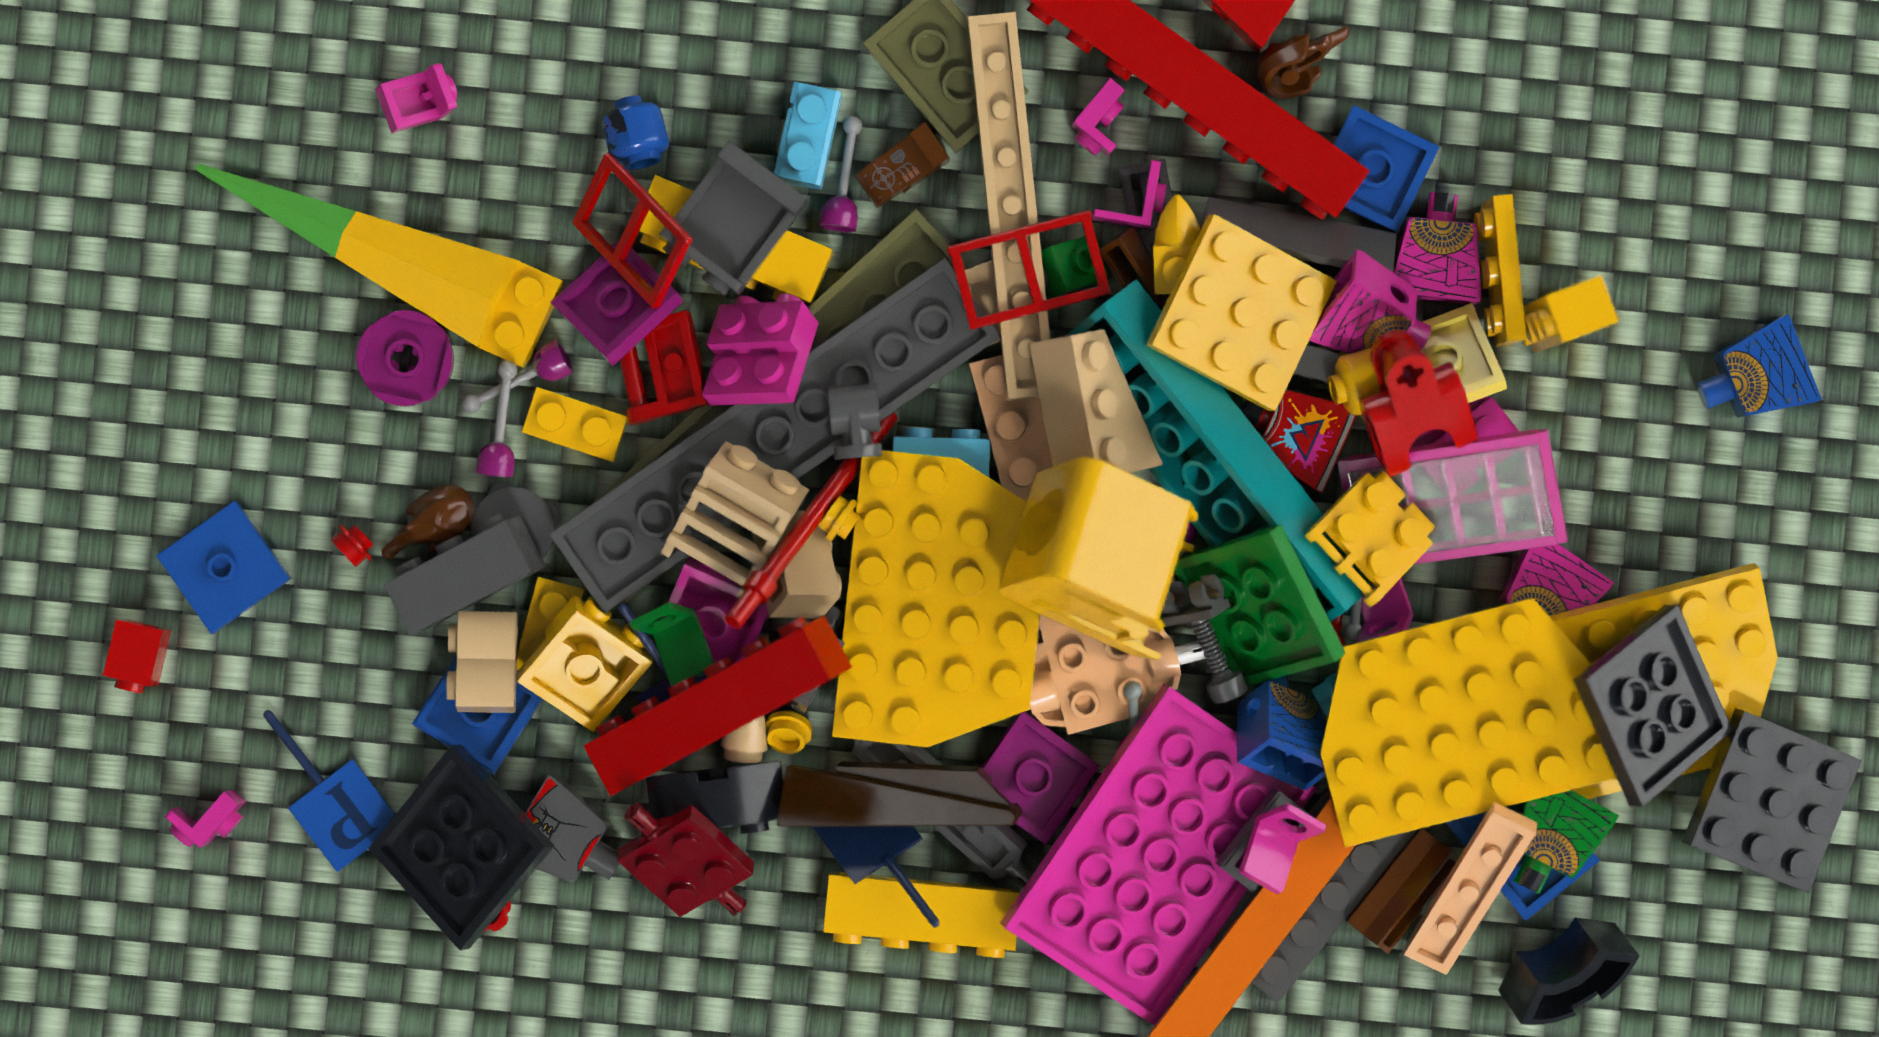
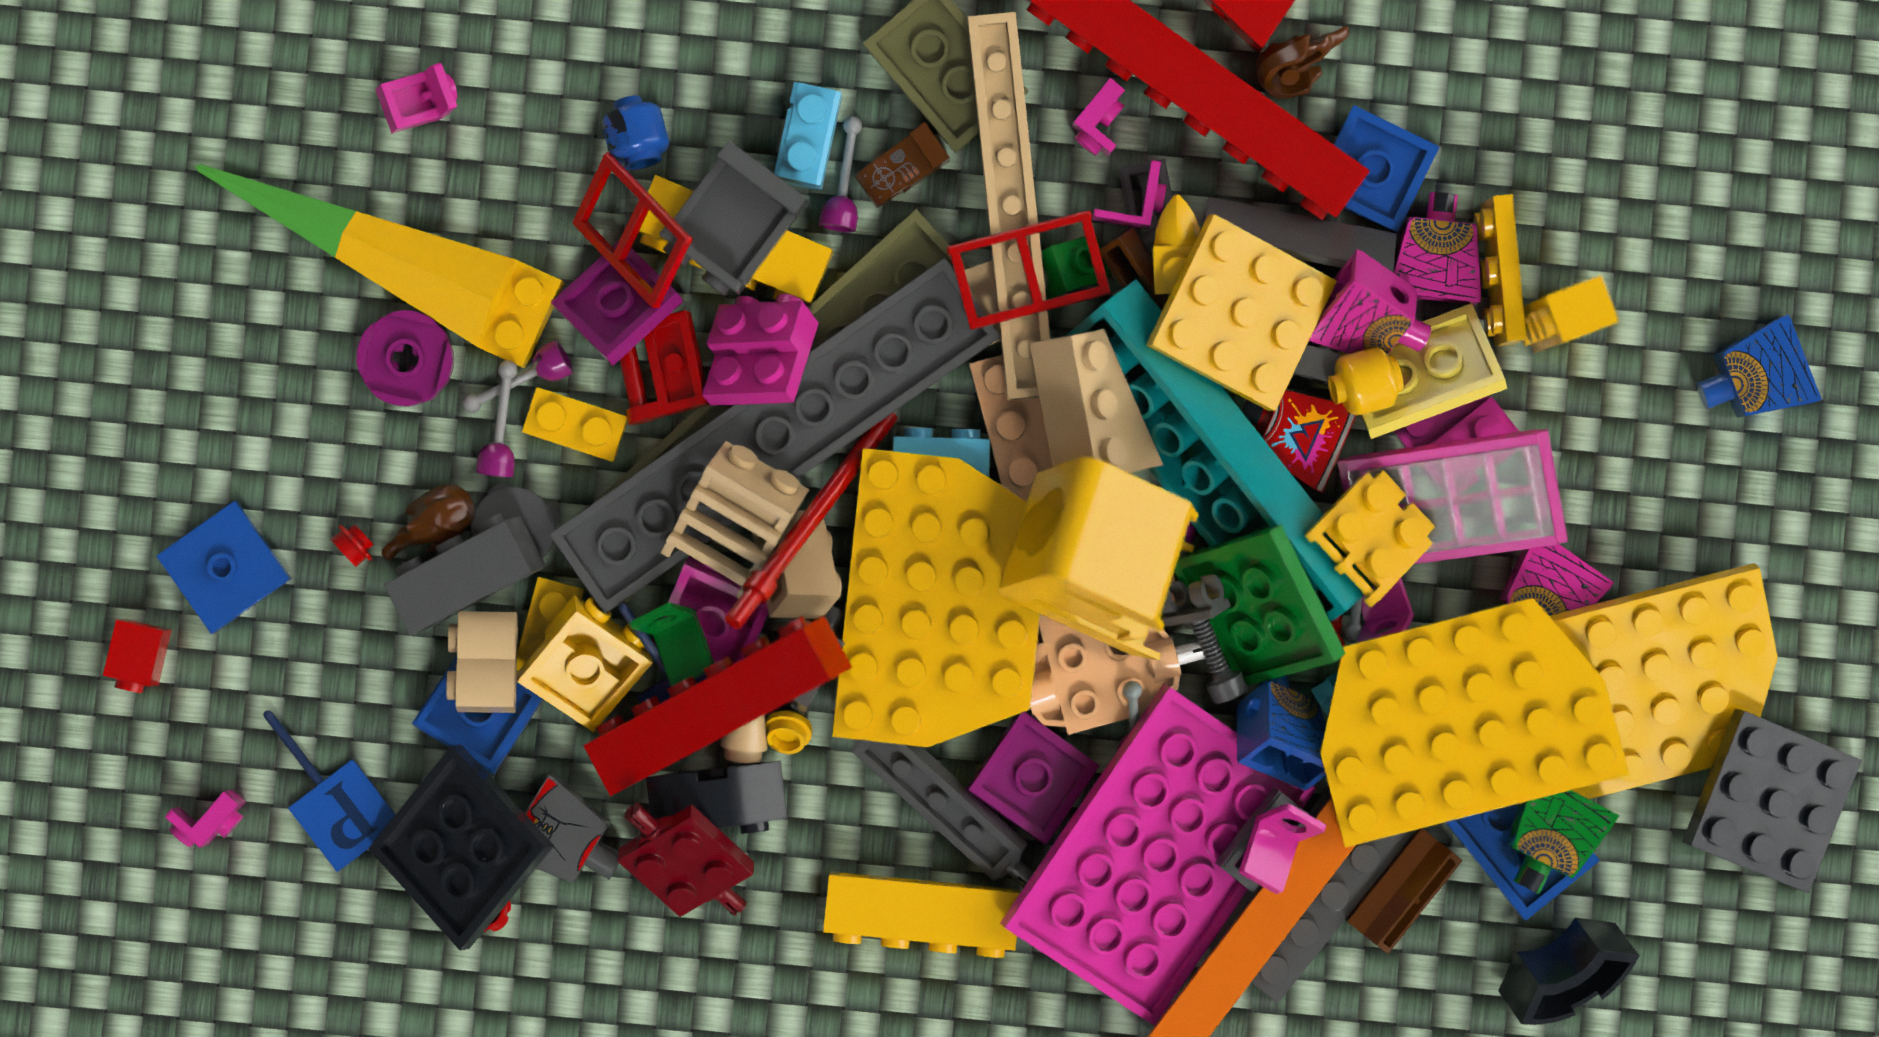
(840, 519): yellow plate -> none
(854, 416): dark grey piece -> none
(868, 848): dark blue piece -> none
(893, 796): dark brown wedge -> none
(1412, 401): red piece -> none
(1470, 888): light nougat plate -> none
(1653, 705): black plate -> none

